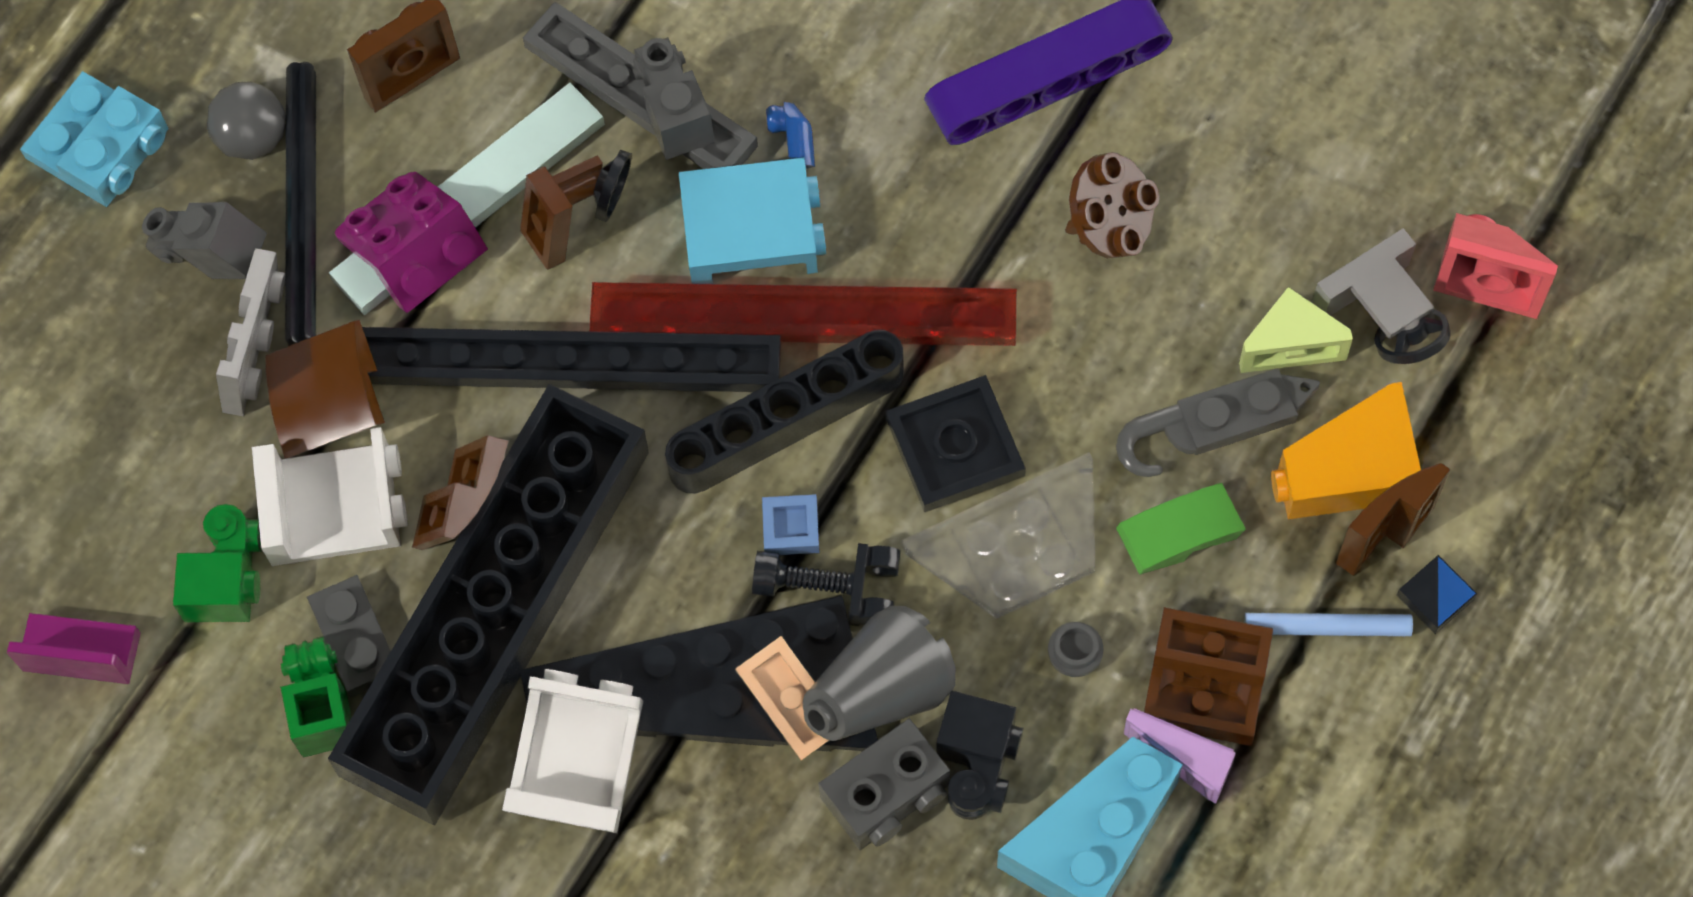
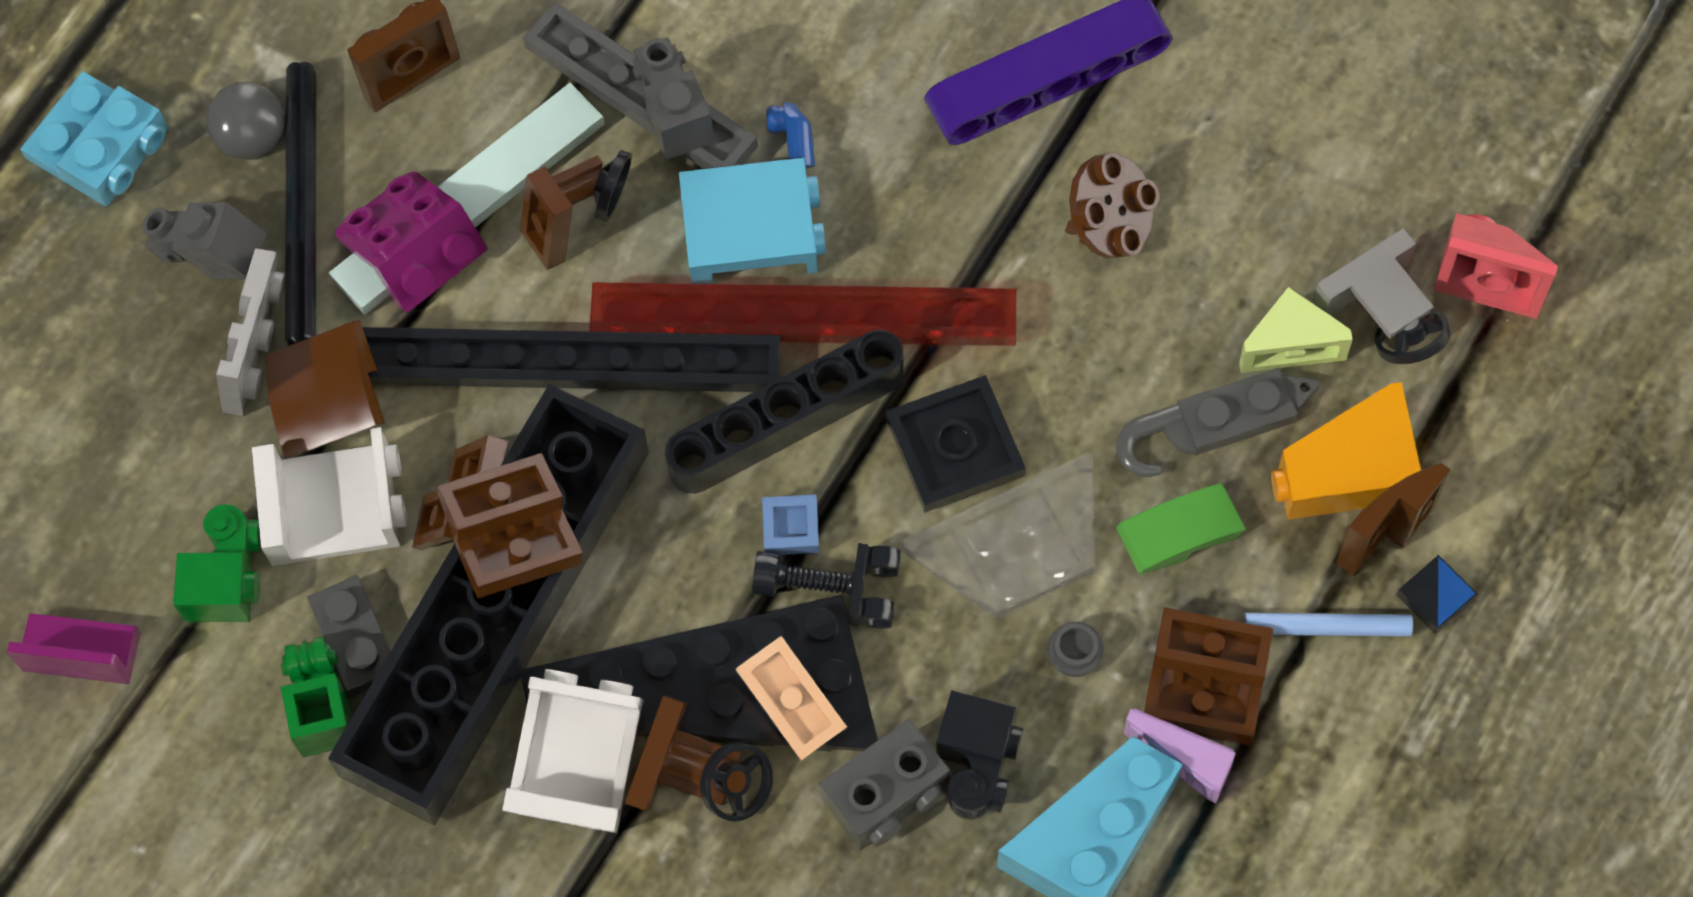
(509, 525): none -> reddish brown slope
(697, 767): none -> reddish brown piece
(881, 676): dark grey cone -> none

